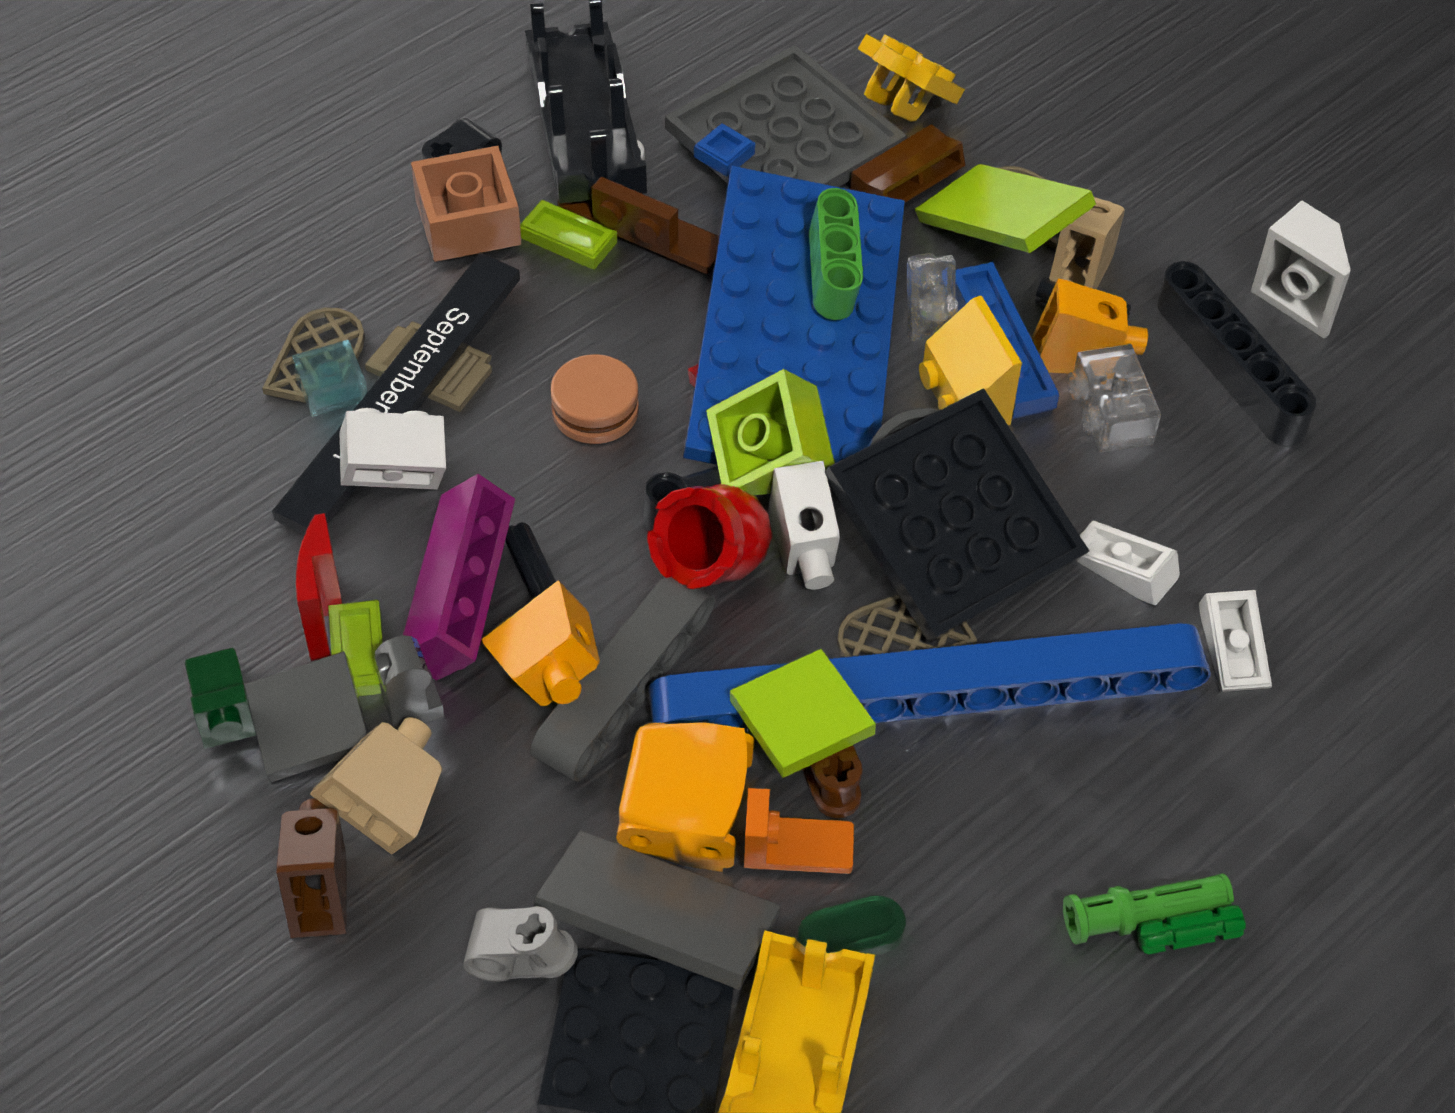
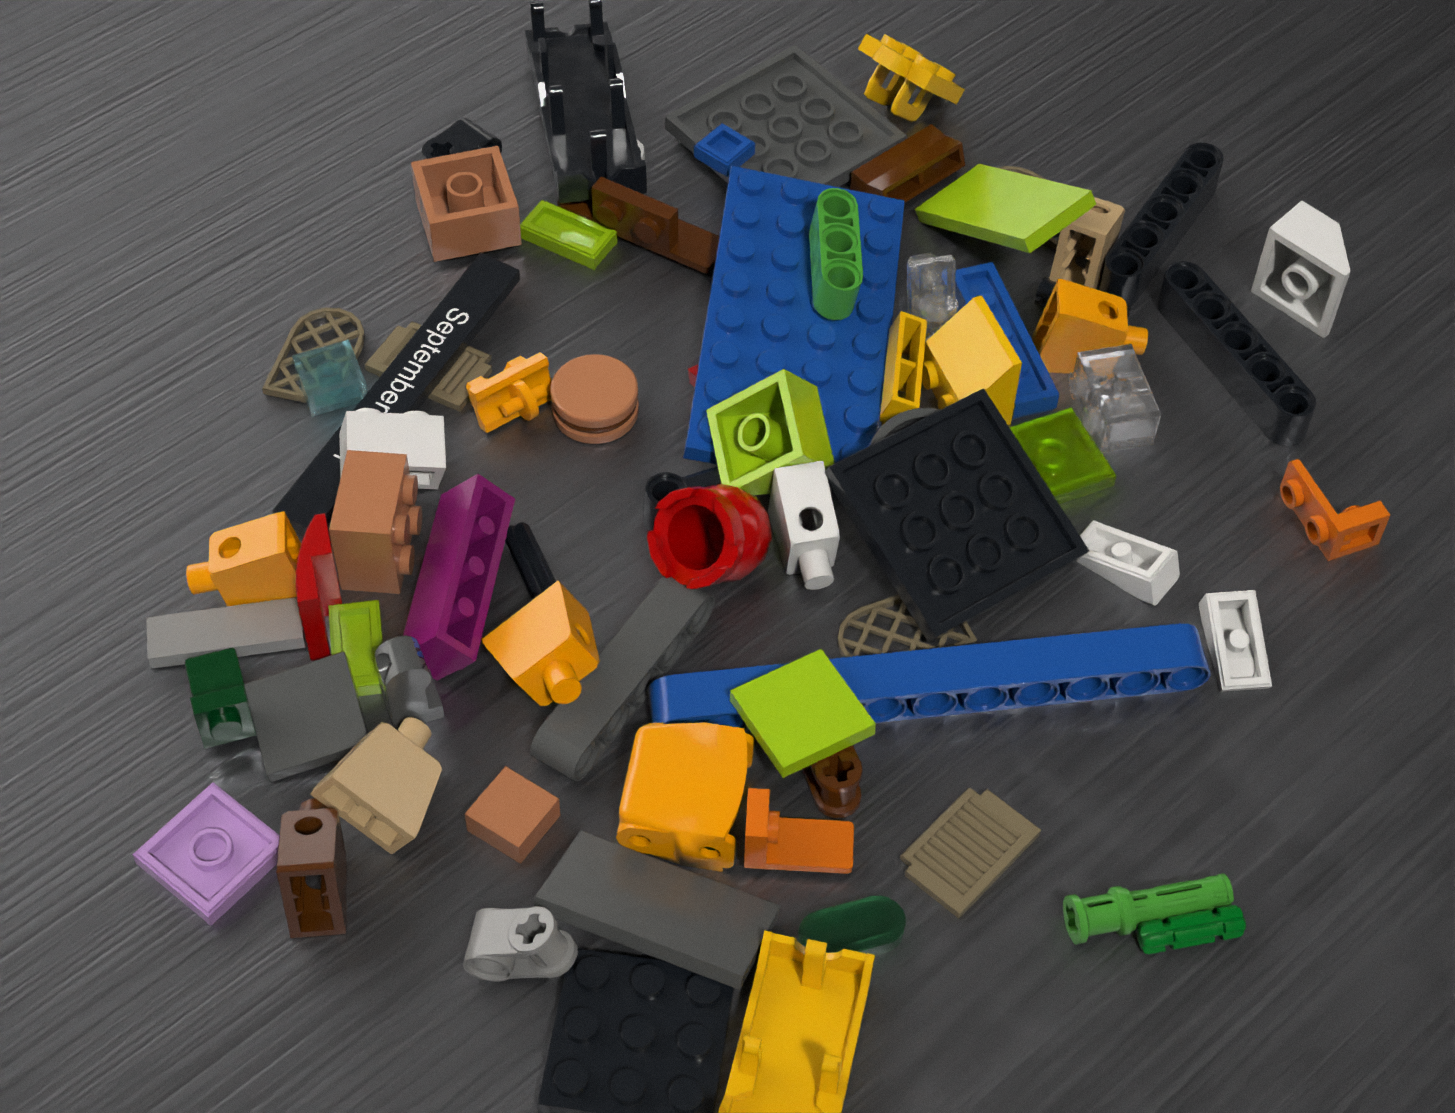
(210, 853): none -> lavender tile
(245, 627): none -> light grey tile
(250, 562): none -> light orange torso
(375, 522): none -> nougat brick
(512, 392): none -> light orange hips
(512, 814): none -> nougat piece
(905, 336): none -> yellow piece
(967, 849): none -> dark tan window
(1065, 455): none -> clear neon green tile
(1162, 222): none -> black beam
(1332, 532): none -> orange bracket

